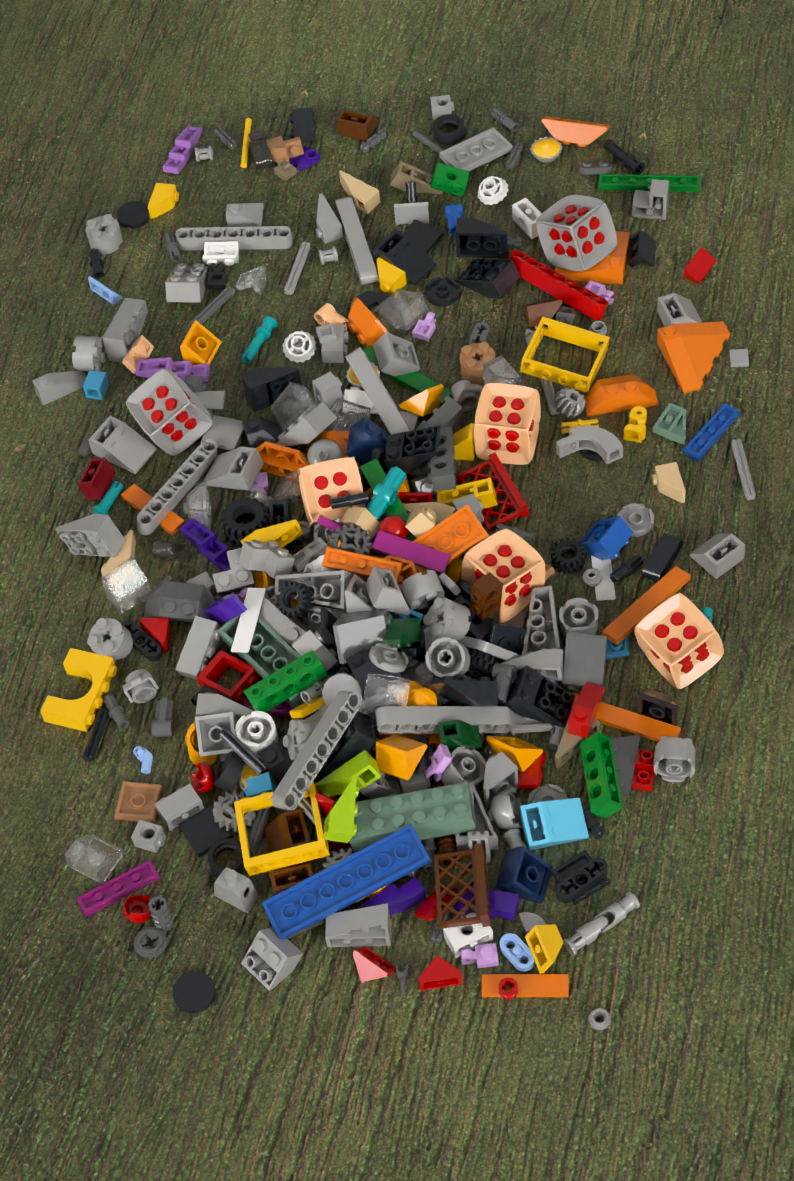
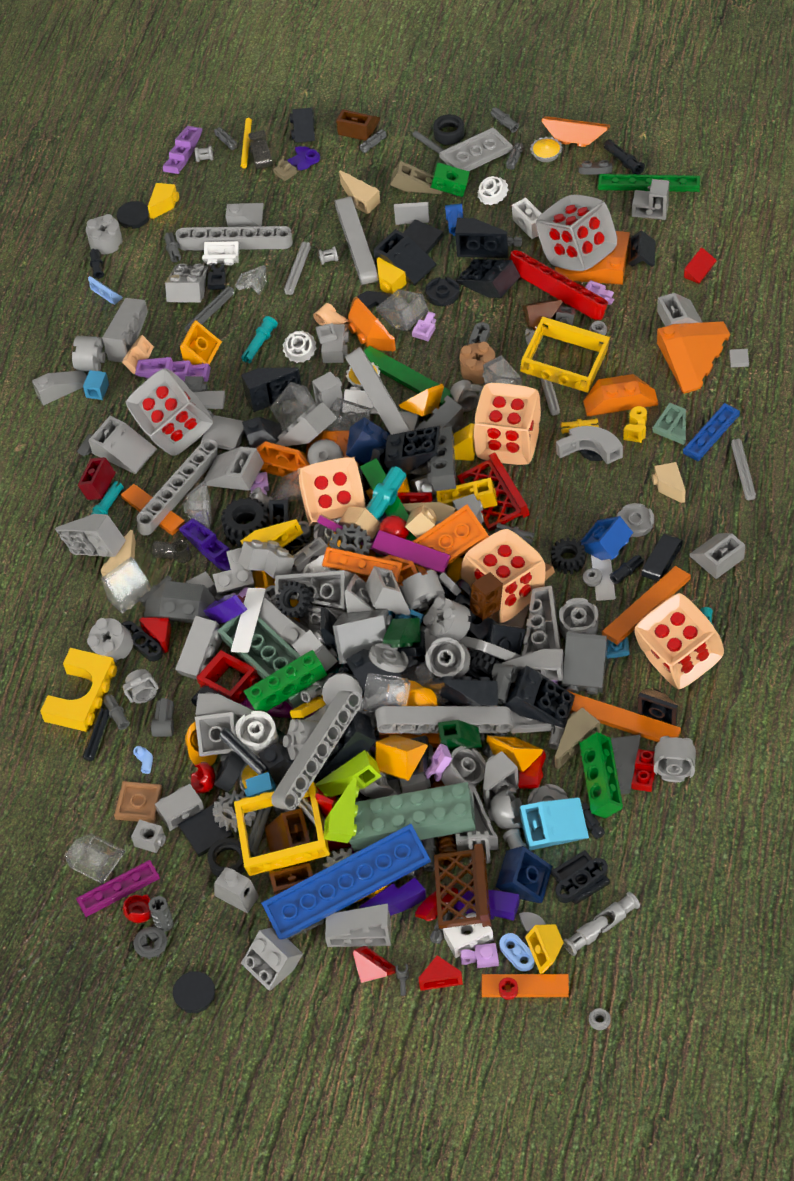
(284, 149): medium nougat brick -> none
(327, 223): light grey slope -> none
(349, 500): black axle -> none
(395, 355): light grey slope -> none
(411, 192): black pin -> none
(441, 106): light grey brick -> none
(569, 402): light grey gear -> none
(585, 710): red slope -> none

